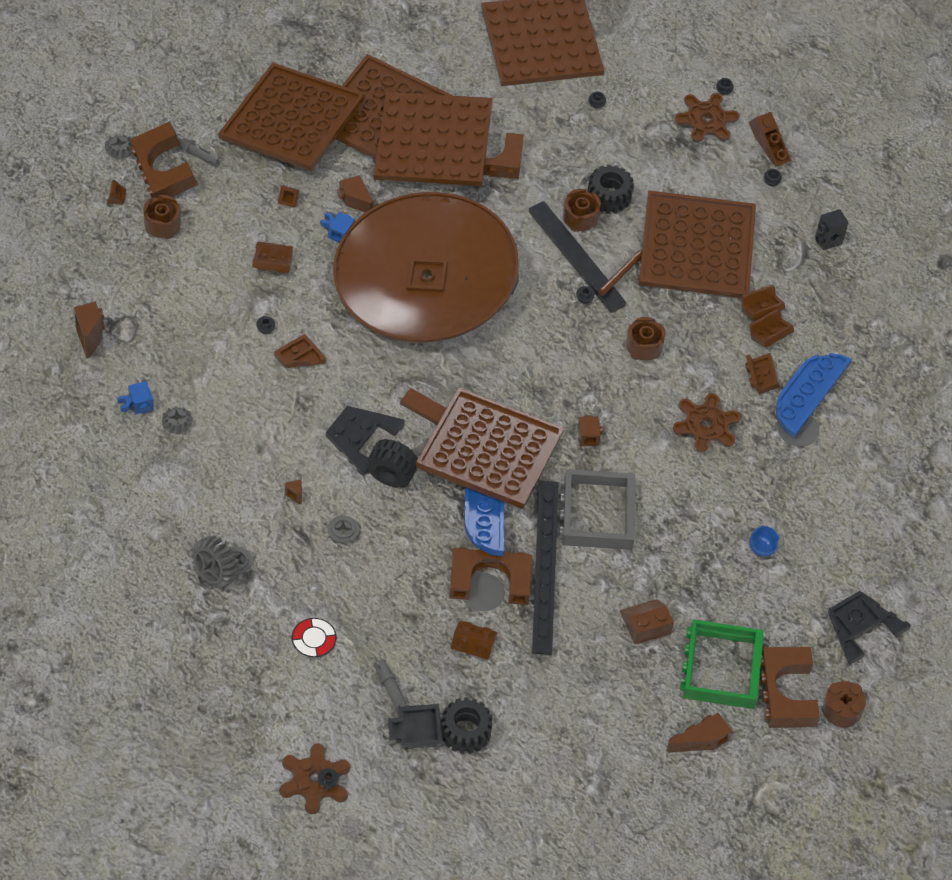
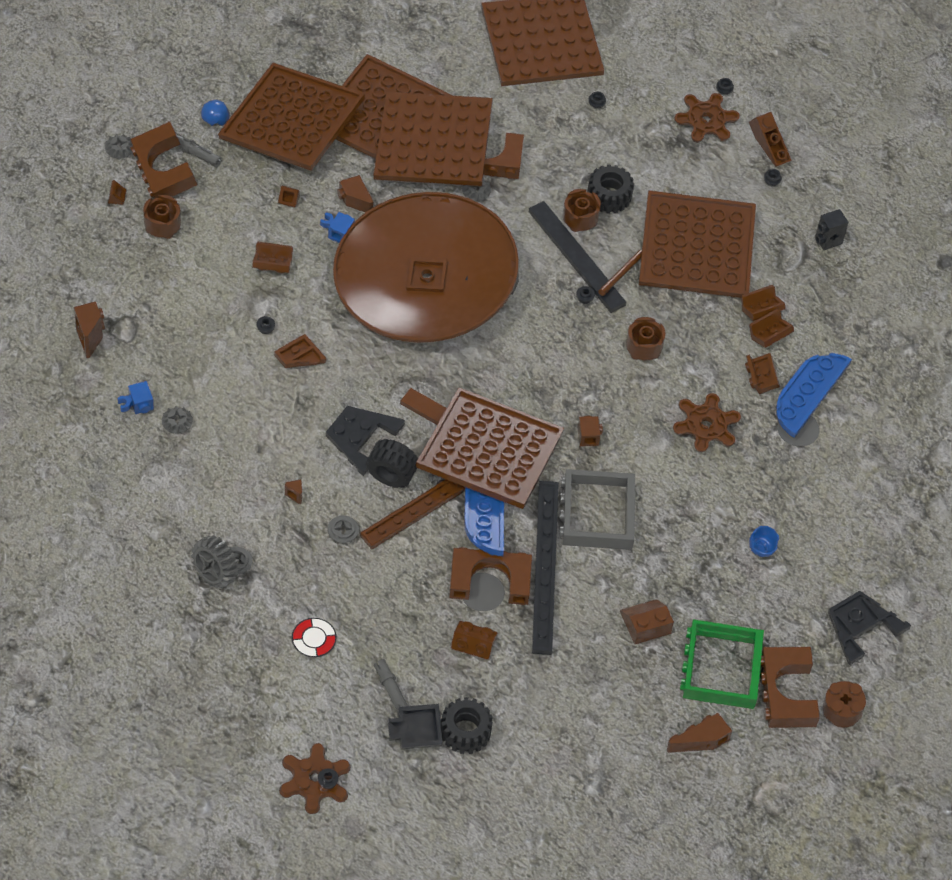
(215, 112): none -> blue hair
(411, 513): none -> reddish brown tile

